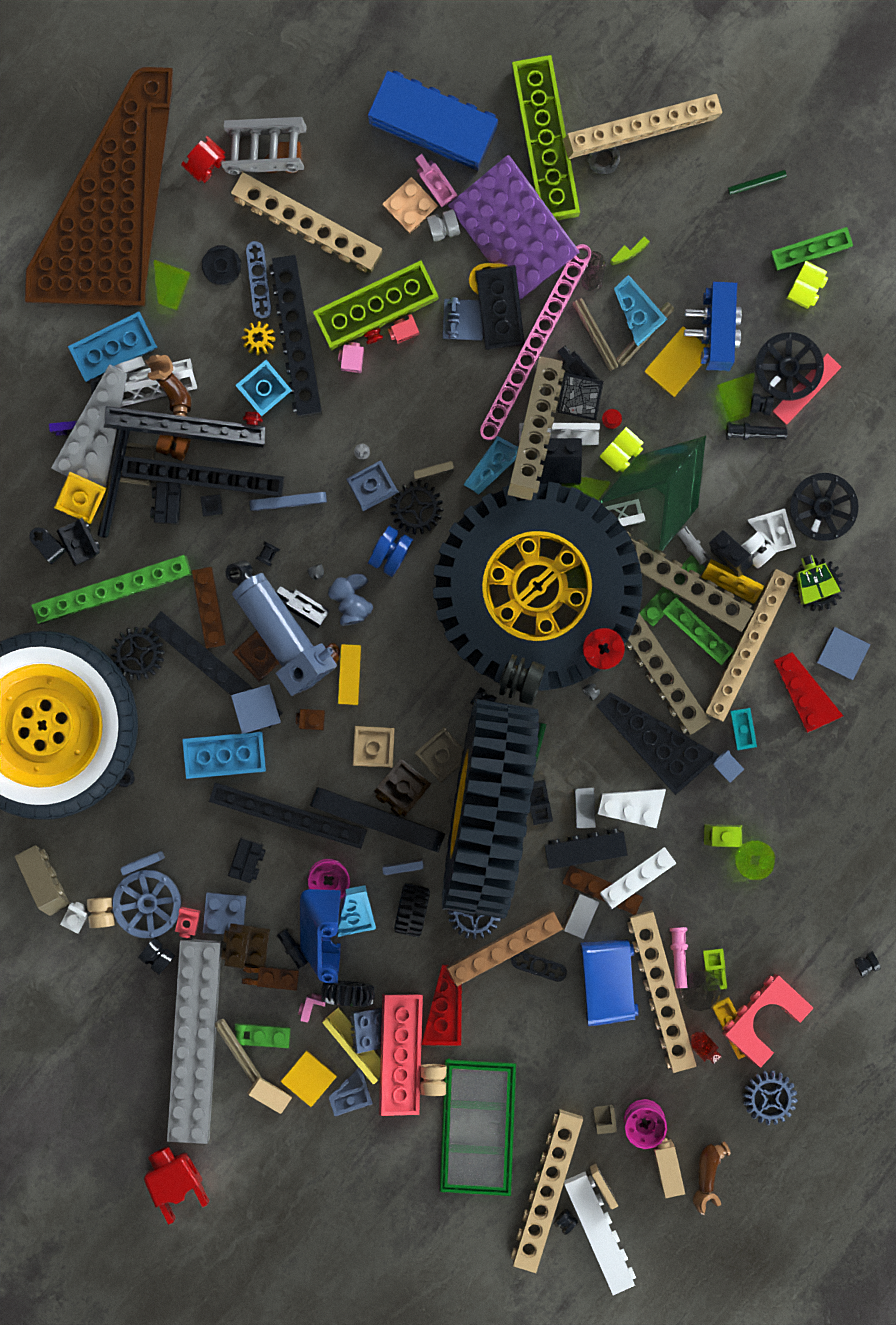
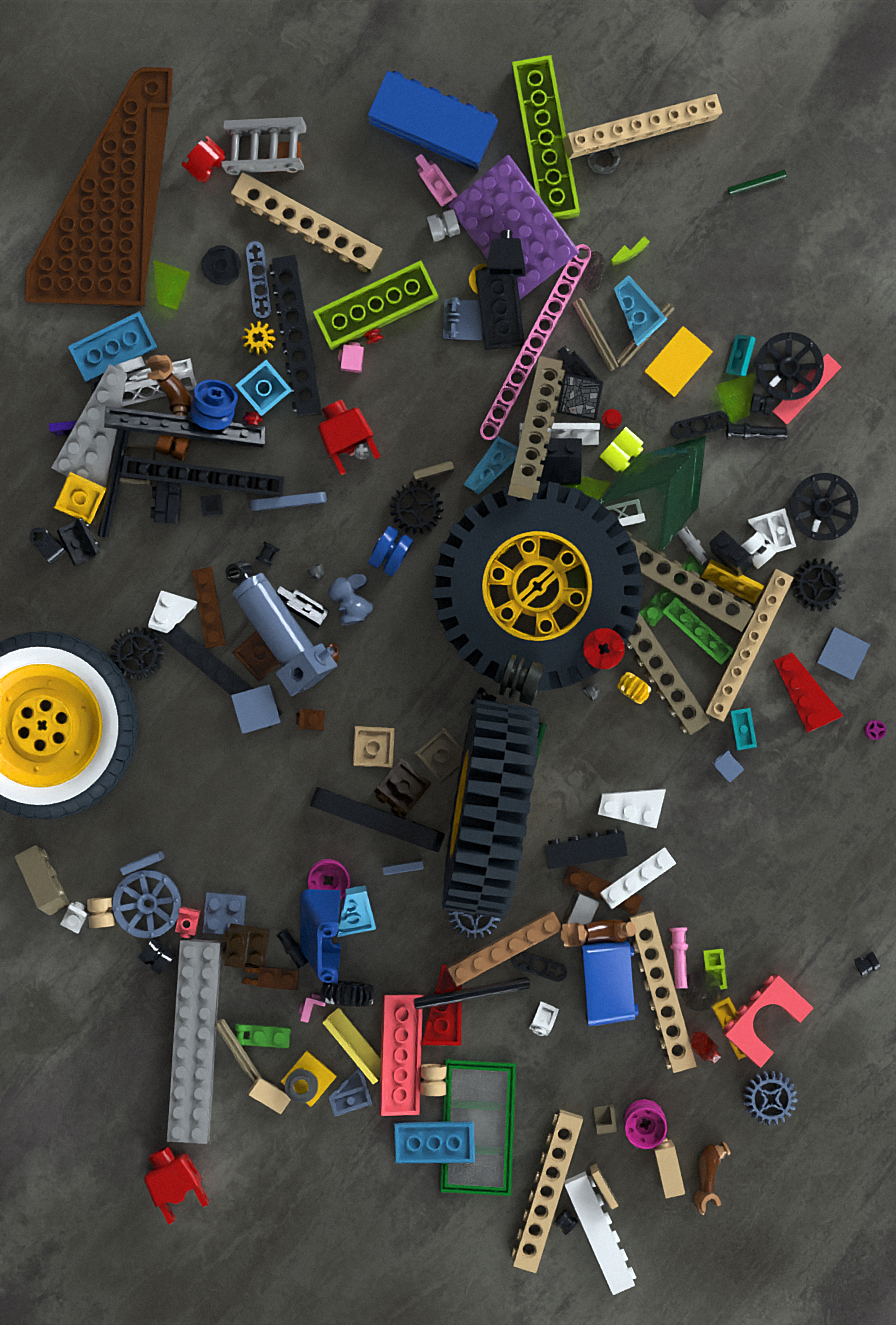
(112, 589): bright green brick -> none
(130, 778): black plate -> none
(169, 611): none -> white wing
(213, 404): none -> blue wheel
(224, 755): dark azure plate -> none
(246, 860): black brick -> none
(288, 815): black plate -> none
(301, 1074): none -> dark grey piece
(344, 431): none -> red piece
(349, 674): yellow tile -> none
(366, 1030): sand blue hinge -> none
(372, 485): sand blue tile -> none
(403, 330): coral brick -> none
(410, 205): light nougat plate -> none
(412, 910): black tyre -> none
(434, 1142): none -> dark azure tile
(471, 993): none -> black axle
(506, 257): none -> black torso
(540, 804): black slope -> none
(544, 1019): none -> white bracket
(584, 808): dark grey slope -> none
(598, 931): none -> piece
(633, 687): none -> yellow gear
(664, 749): black wing -> none
(686, 434): none -> black beam
(721, 324): blue piece -> none
(723, 835): lime torso -> none
(740, 355): none -> teal plate
(754, 871): clear neon green plate -> none
(807, 284): neon yellow brick -> none
(811, 249): bright green plate -> none
(815, 581): torso -> none
(879, 729): none -> magenta wheel

